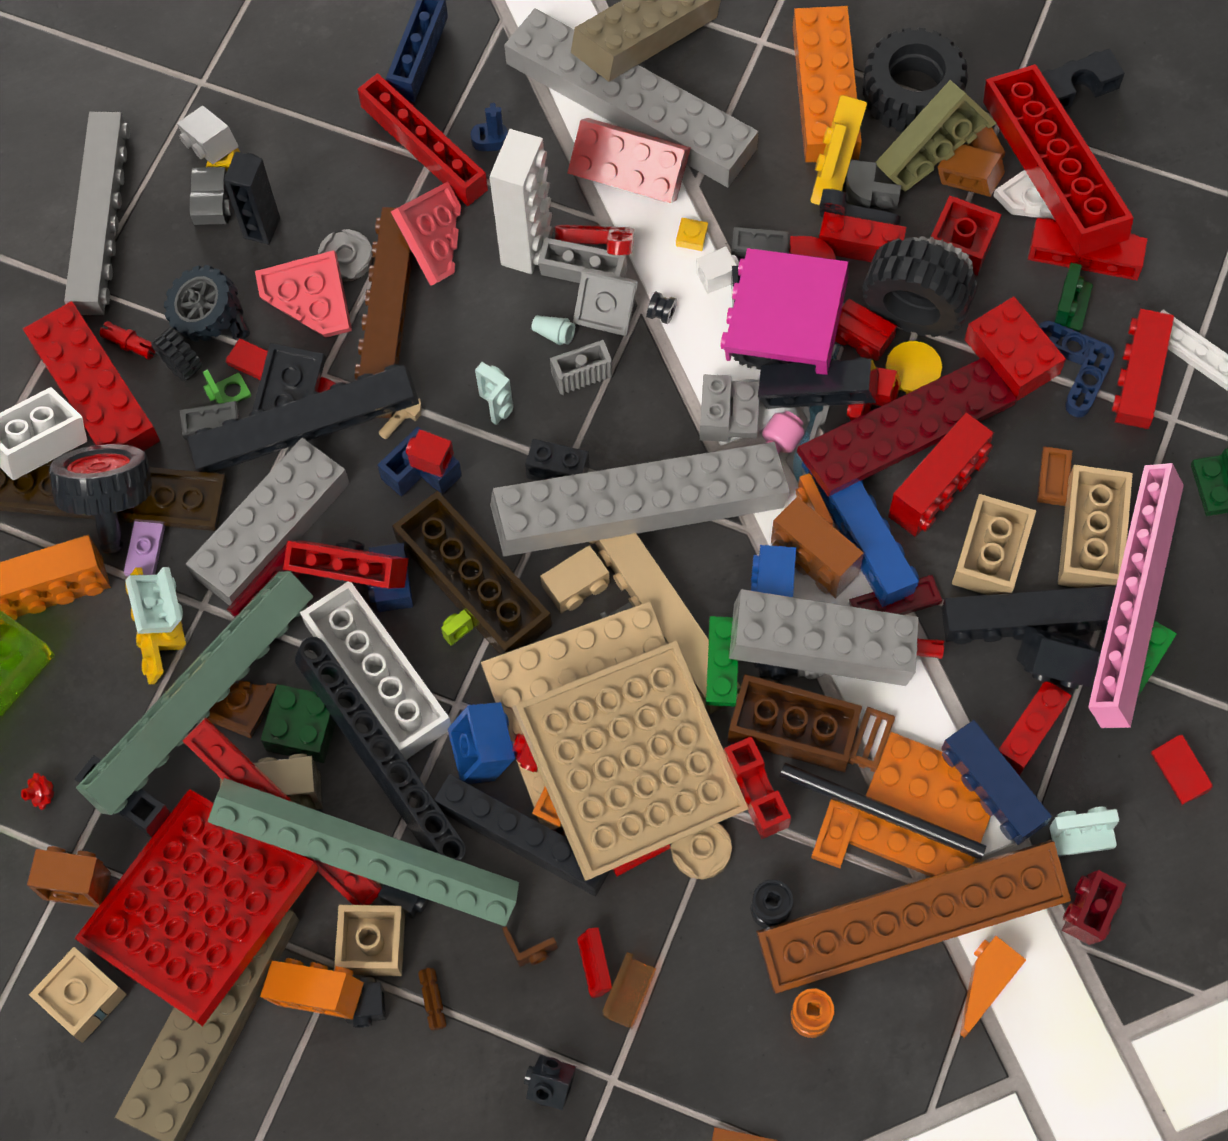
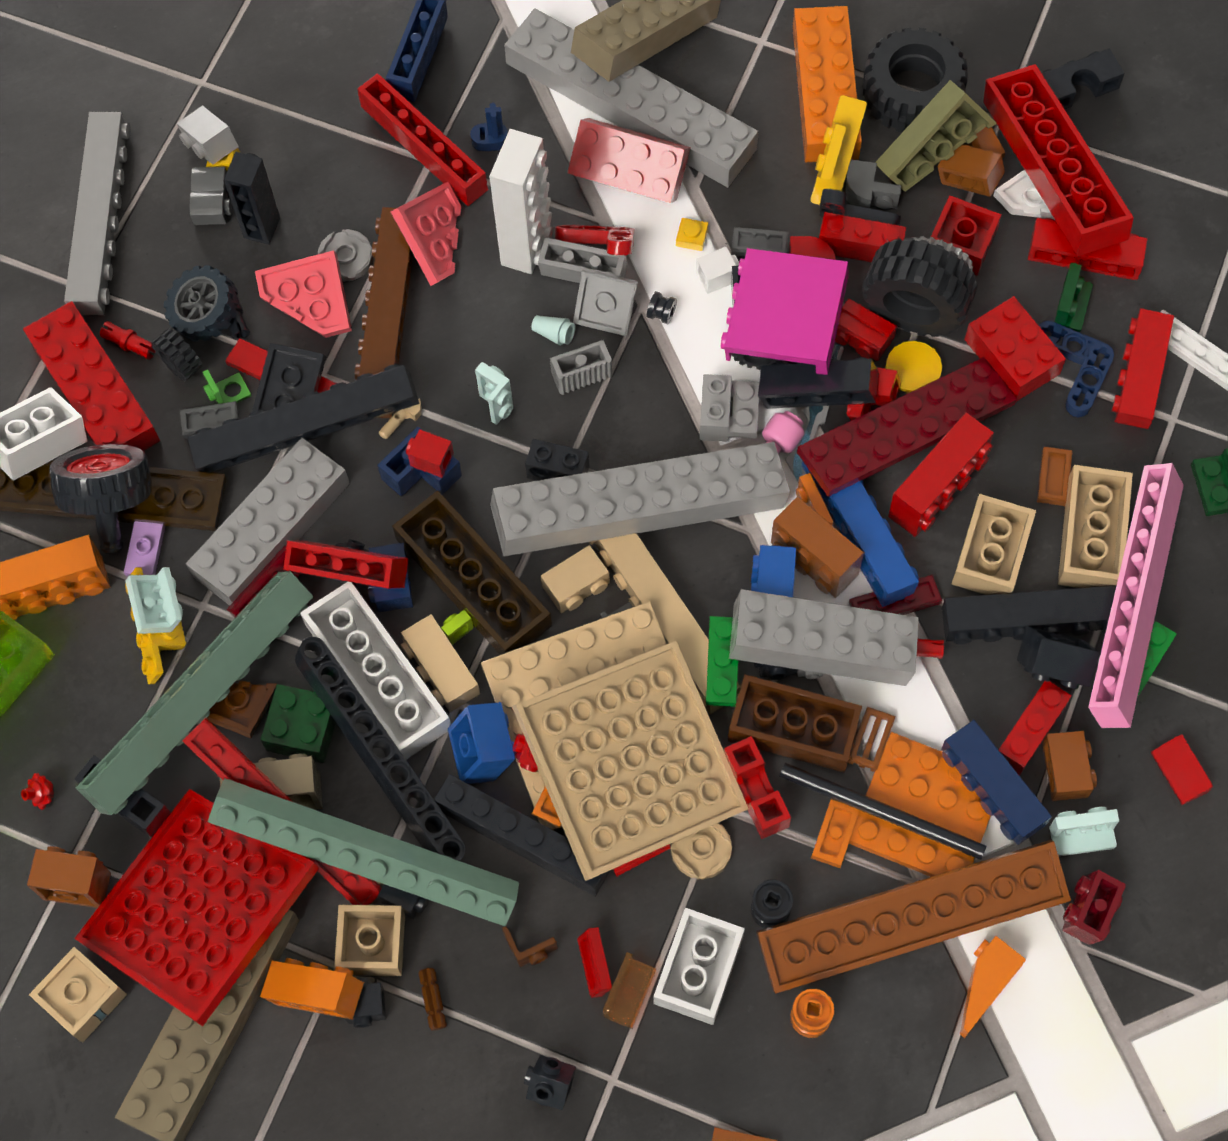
(439, 663): none -> tan brick
(698, 966): none -> white brick
(1068, 765): none -> dark orange brick

